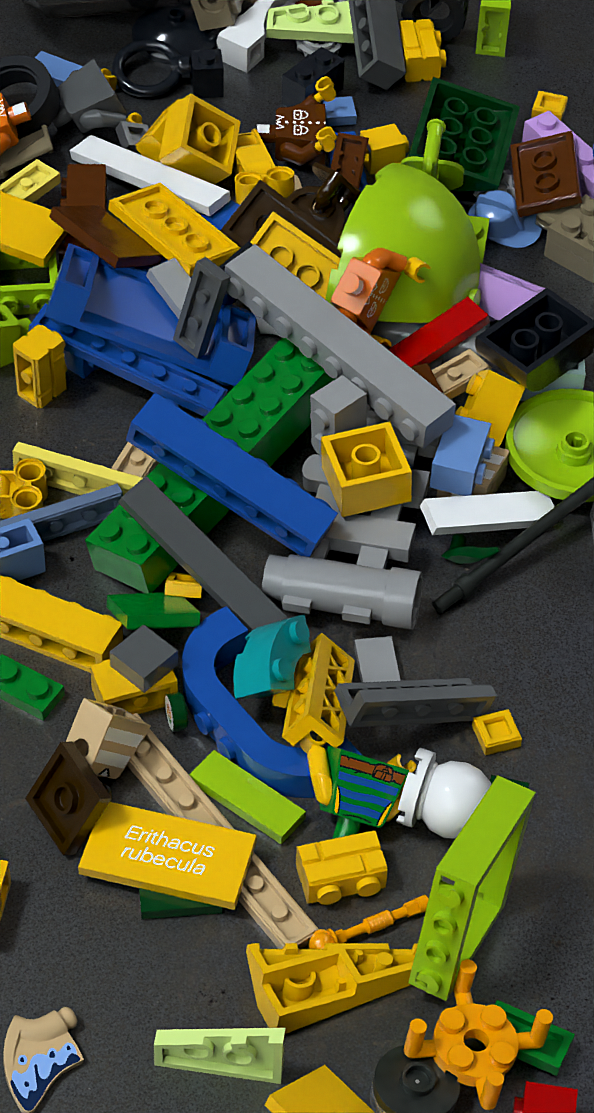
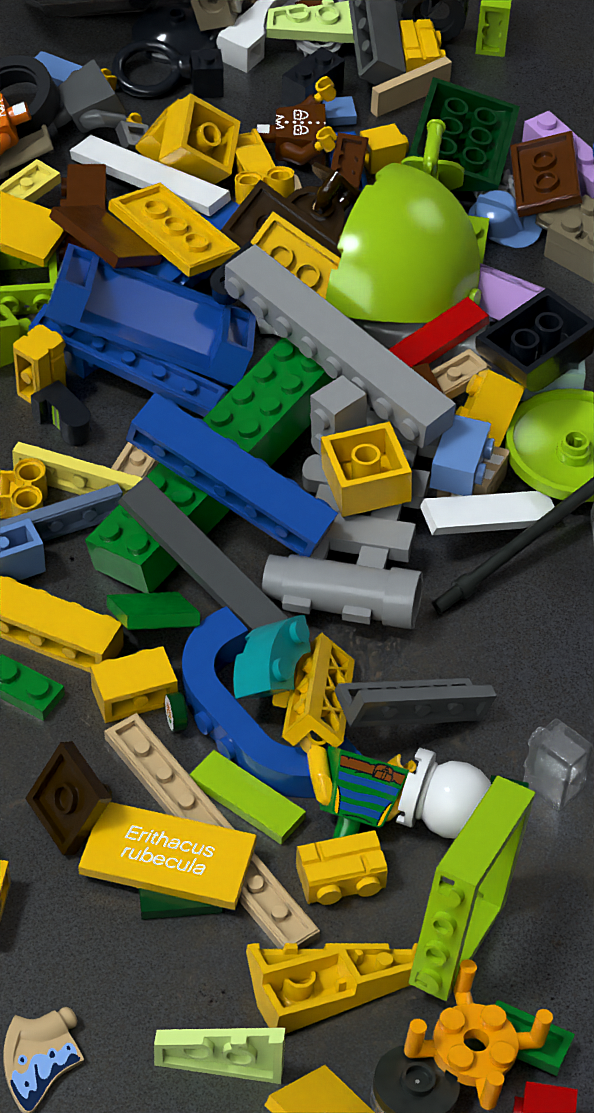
(64, 411): none -> black leg
(106, 736): tan torso -> none
(143, 658): dark grey piece -> none
(171, 283): light grey tile -> none
(183, 586): yellow tile -> none
(201, 307): dark grey plate -> none
(368, 285): orange torso -> none
(369, 925): light orange piece -> none
(376, 659): light grey tile -> none
(408, 86): none -> tan tile
(460, 554): dark green bar -> none
(496, 732): yellow tile -> none
(549, 102): yellow tile -> none
(557, 763): none -> clear brick

